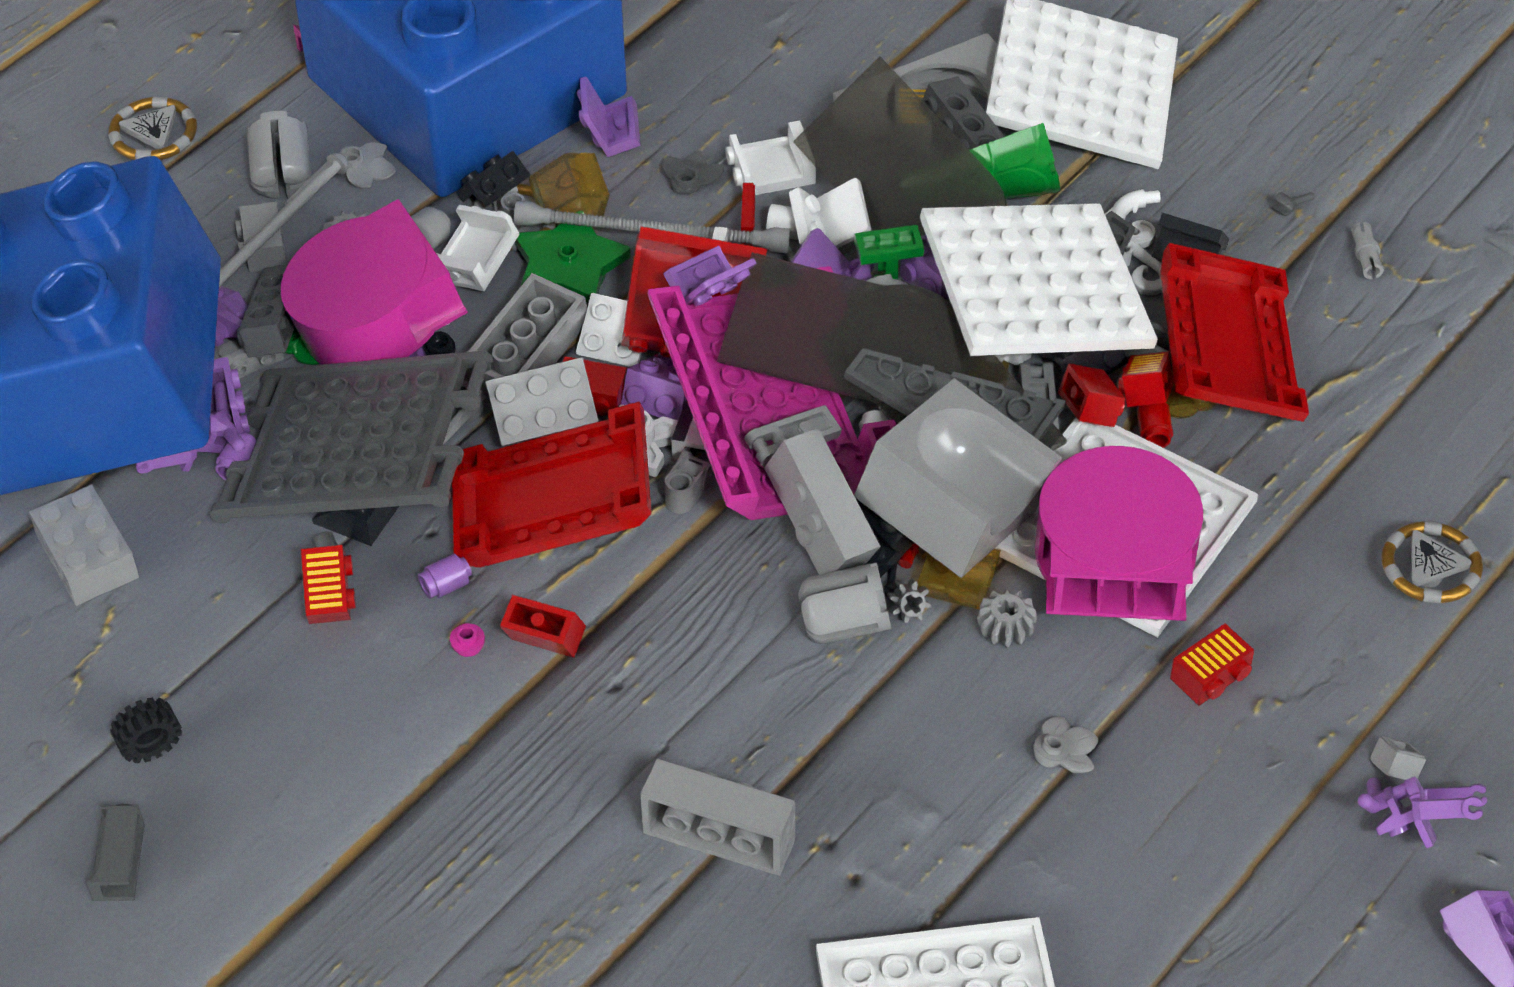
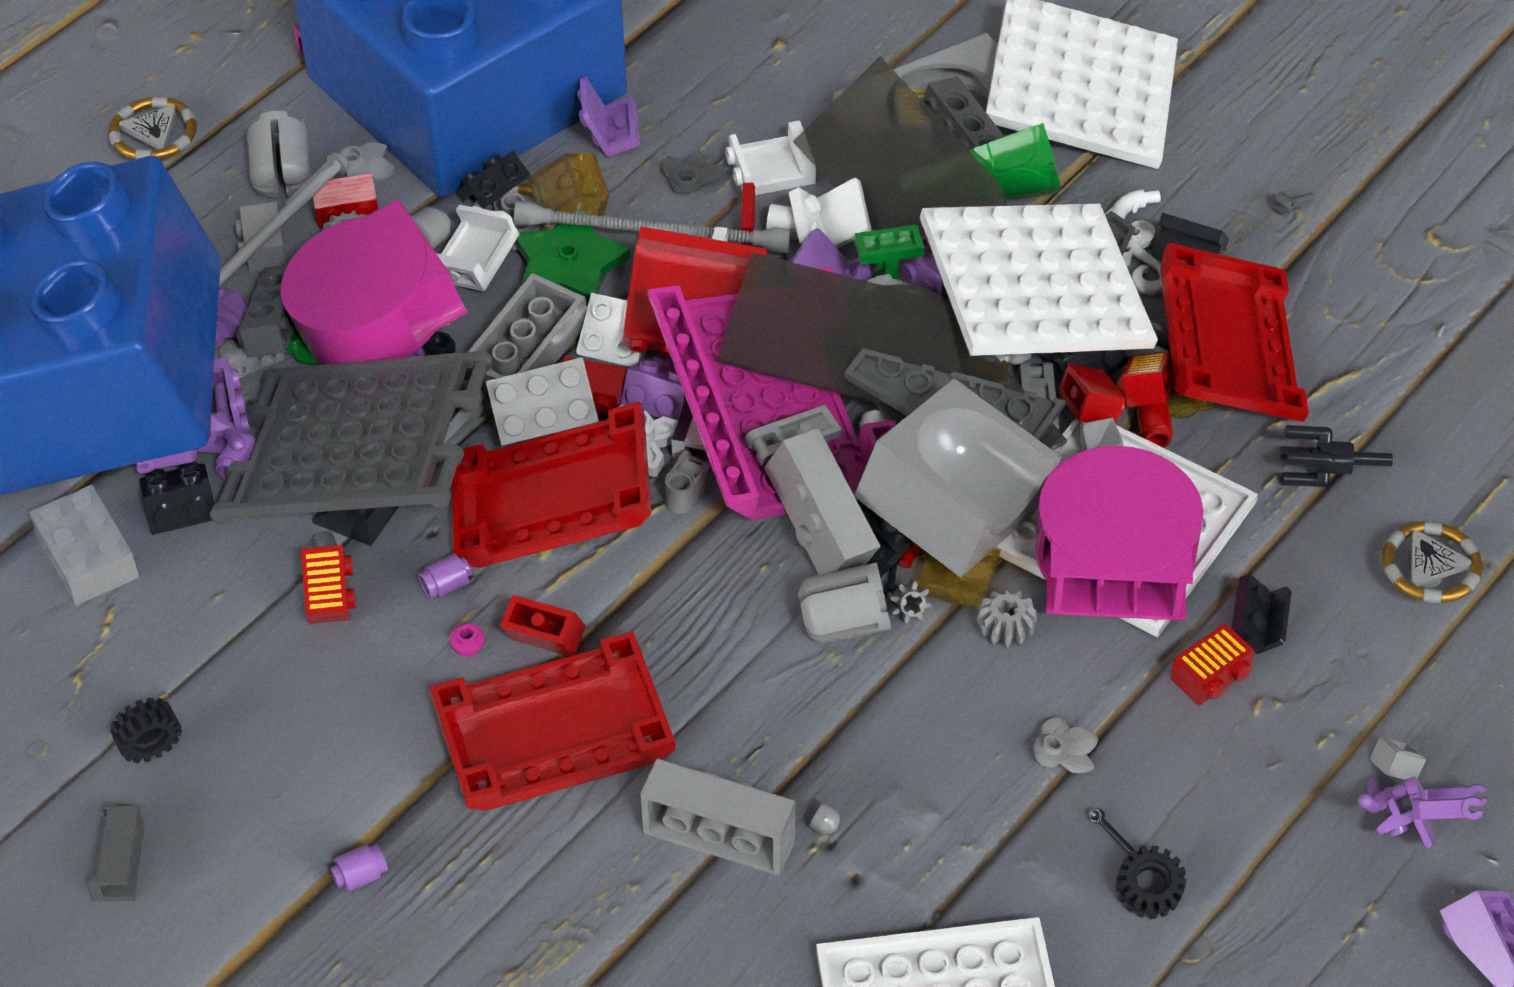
(177, 497): none -> black bracket
(345, 195): none -> brick
(358, 867): none -> medium lavender brick
(553, 724): none -> red slope
(707, 275): medium lavender bracket -> none
(825, 820): none -> light grey hinge
(1098, 816): none -> black hinge
(1100, 434): none -> light grey slope
(1157, 862): none -> black tyre
(1260, 614): none -> black bracket
(1325, 457): none -> black plant
(1367, 250): light grey pin -> none

